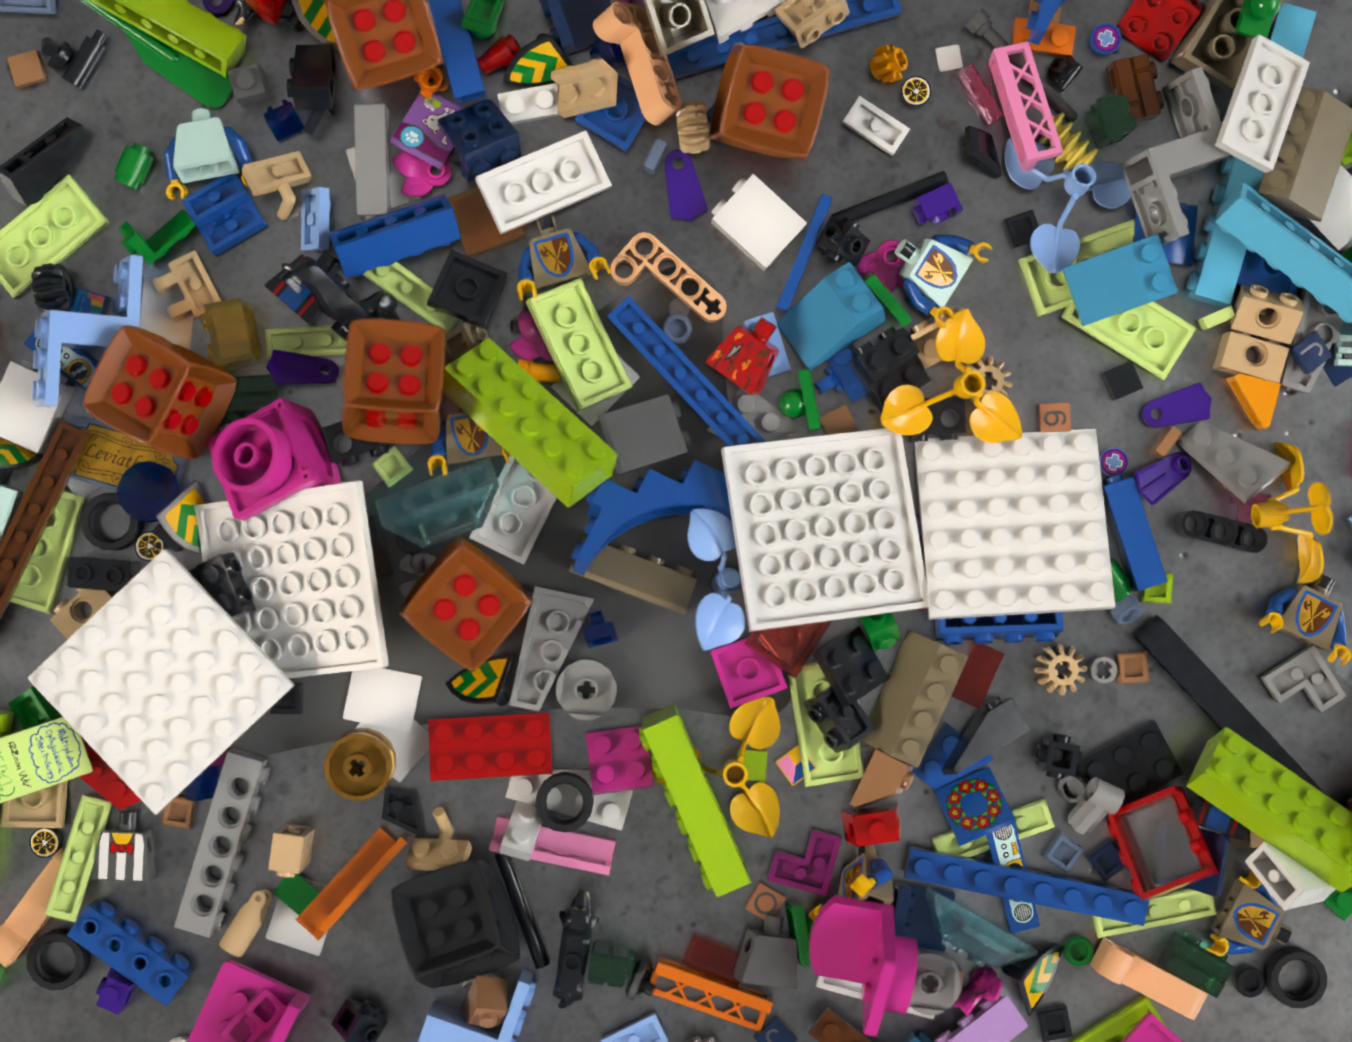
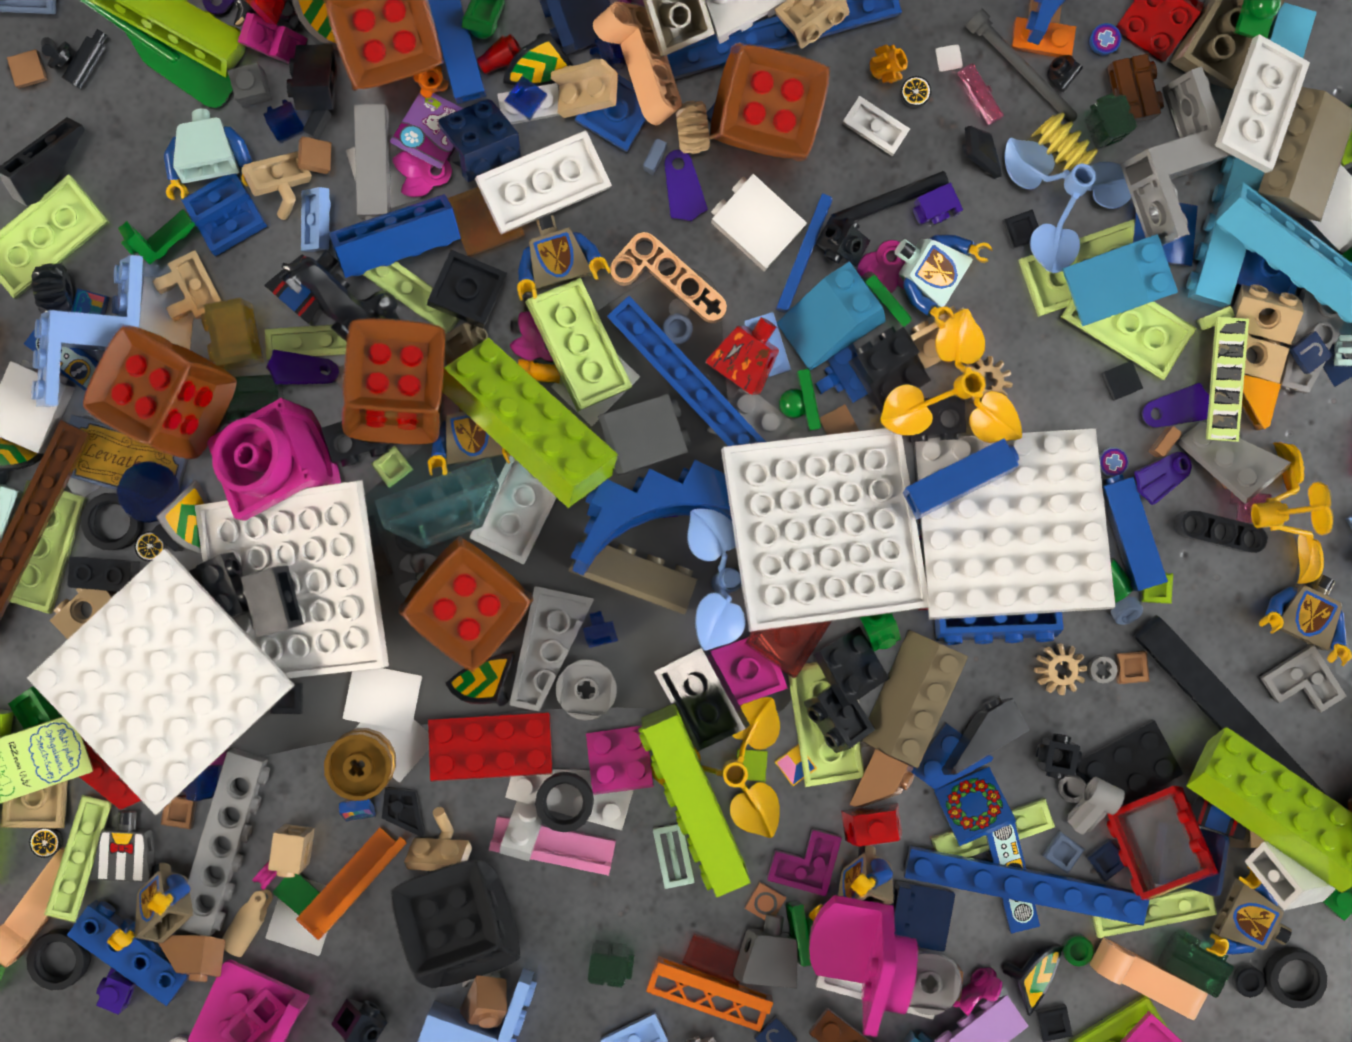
(133, 165): green brick -> none
(160, 909): none -> torso
(195, 955): none -> medium nougat slope
(265, 876): none -> dark pink bush
(270, 39): none -> dark pink slope
(271, 600): none -> brick
(314, 155): none -> medium nougat tile
(357, 810): none -> blue tile
(522, 910): black piece -> none
(526, 98): none -> clear blue tile
(574, 949): black animal -> none
(639, 981): black piece -> none
(668, 829): none -> light aqua tile
(702, 698): none -> black plate
(961, 478): none -> blue brick
(974, 934): clear light blue wedge -> none
(977, 675): clear red tile -> none
(1013, 107): bright pink fence -> none
(1054, 417): nougat tile -> none
(1227, 379): none -> tile

